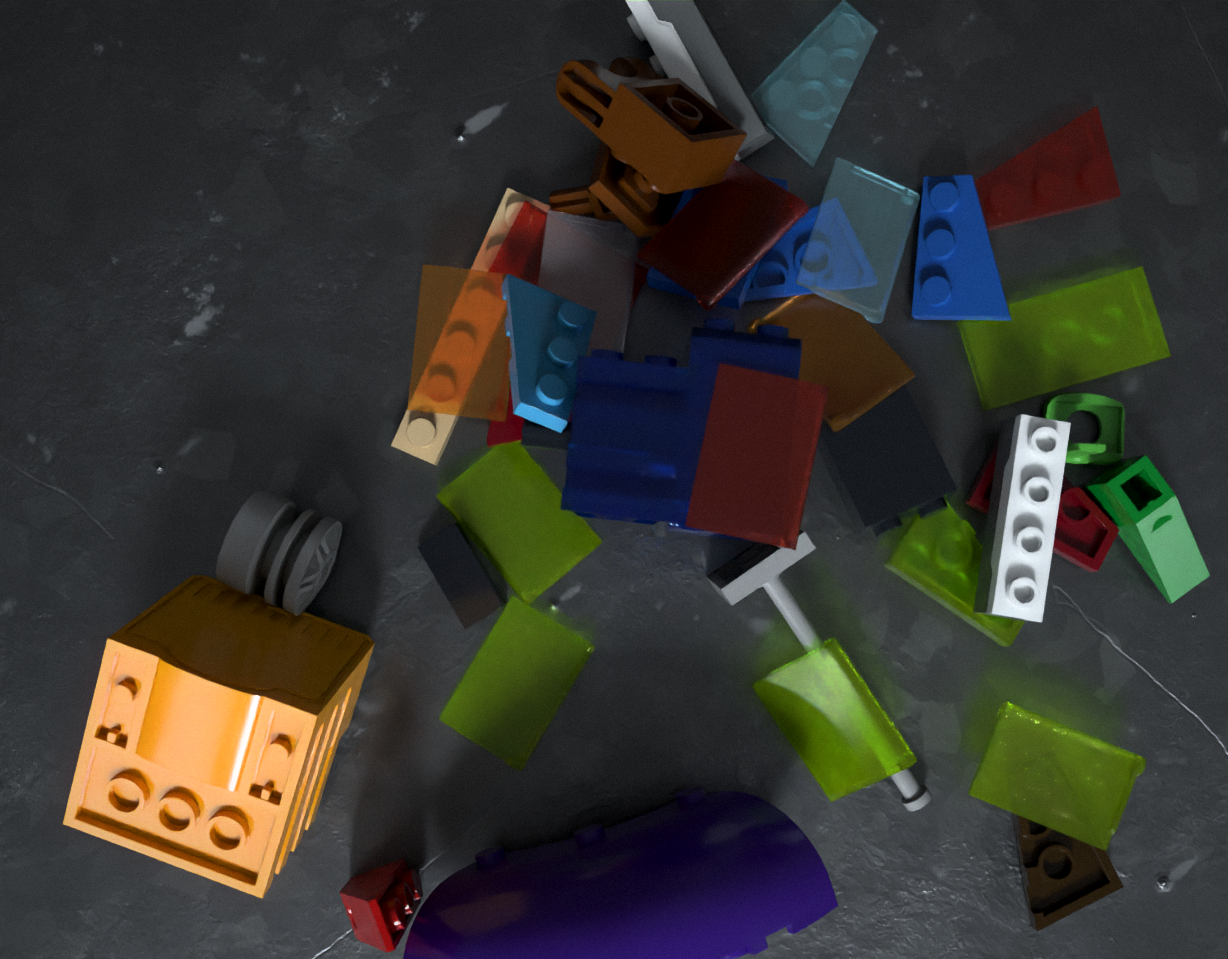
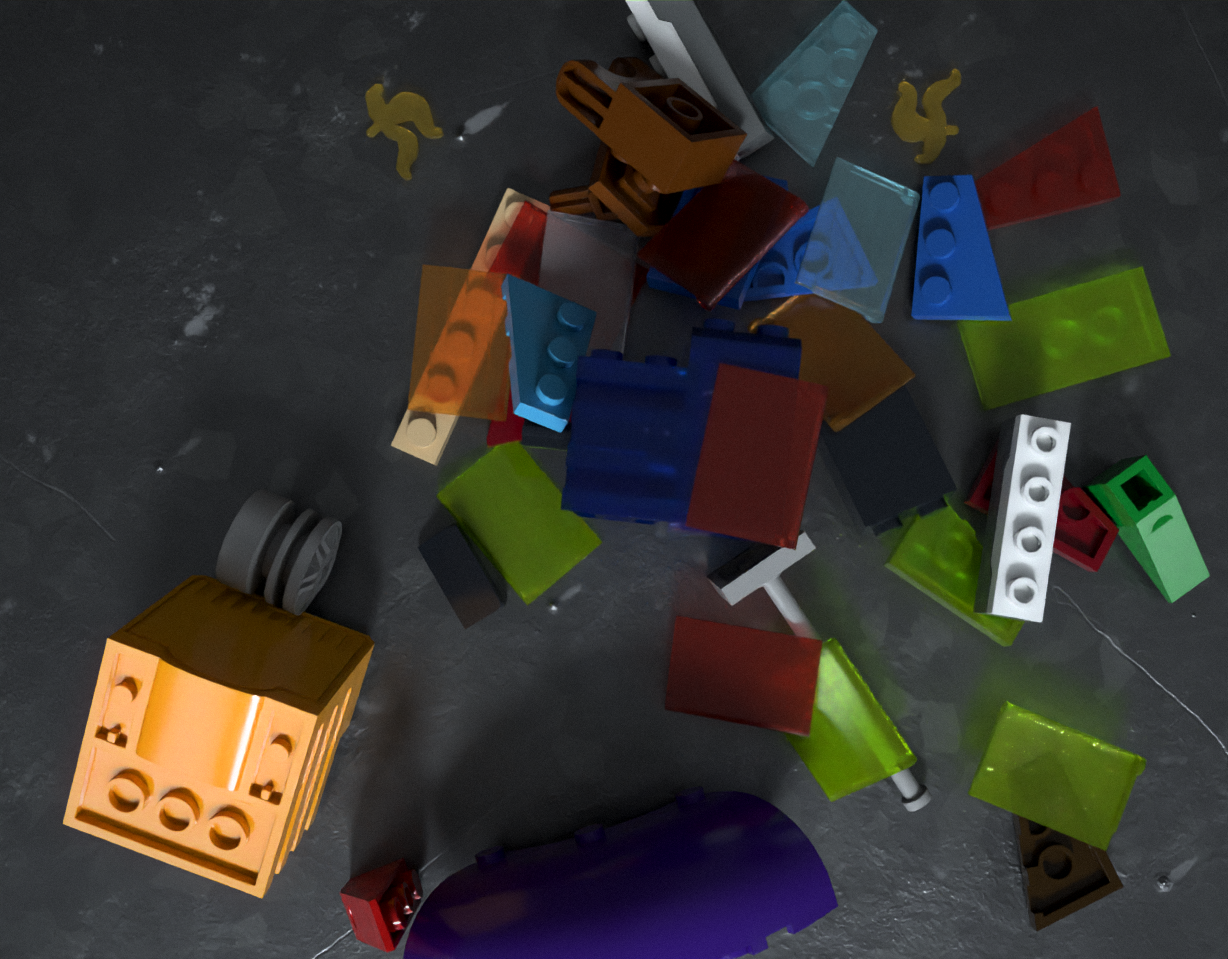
(401, 108): none -> clear yellow piece
(517, 683): clear neon green piece -> none
(743, 675): none -> clear red piece
(915, 128): none -> clear yellow piece
(1110, 415): bright green piece -> none

